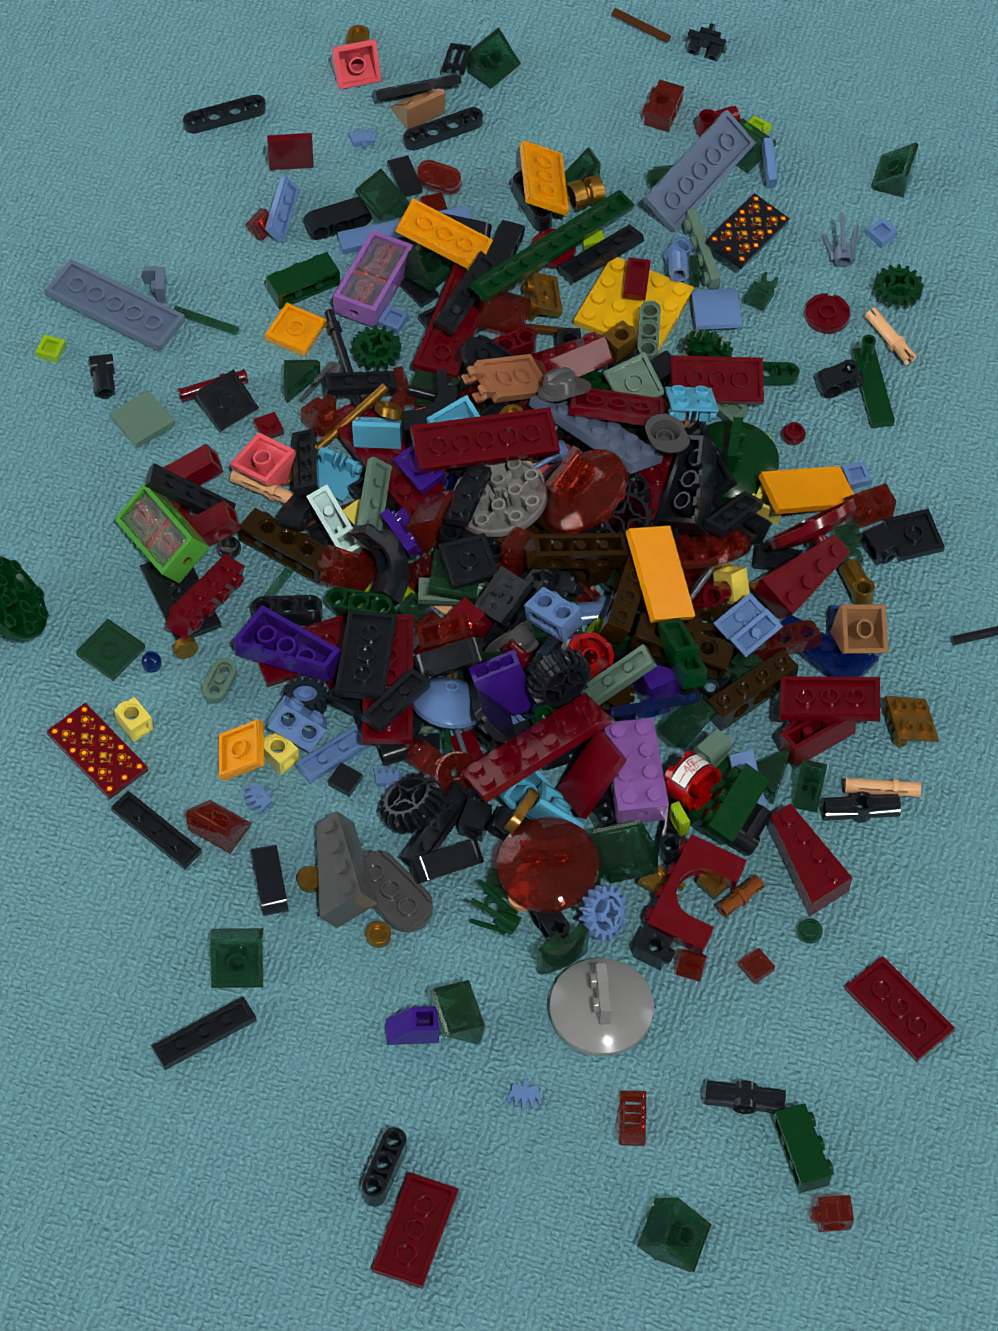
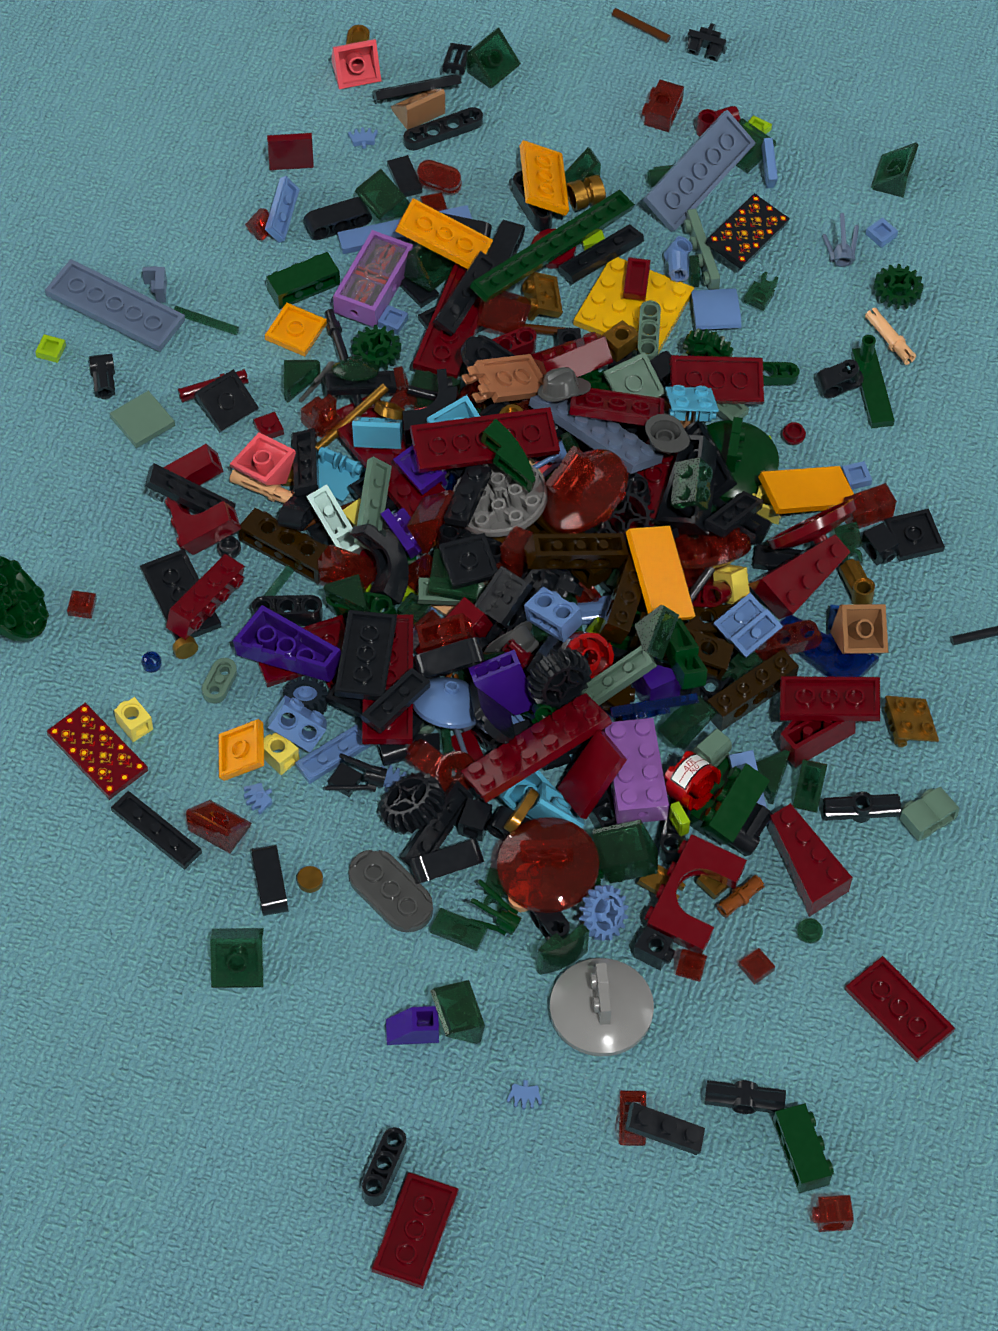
(82, 604): none -> clear red tile
(110, 649): clear green tile -> none
(162, 533): brick -> none
(203, 1033): black plate -> none
(225, 116): black beam -> none
(342, 871): dark grey wedge -> none
(349, 593): none -> clear green slope
(355, 368): none -> clear green dish
(374, 775): none -> black plant
(378, 934): pearl gold tile -> none
(458, 929): none -> clear green plate
(509, 454): none -> dark green slope
(569, 441): none -> clear green tile
(656, 630): none -> clear green slope
(665, 1128): none -> black plate
(674, 1233): clear green slope -> none
(691, 484): none -> clear green bracket
(827, 313): dark red tile -> none
(881, 787): light nougat pin -> none
(929, 813): none -> sand green brick

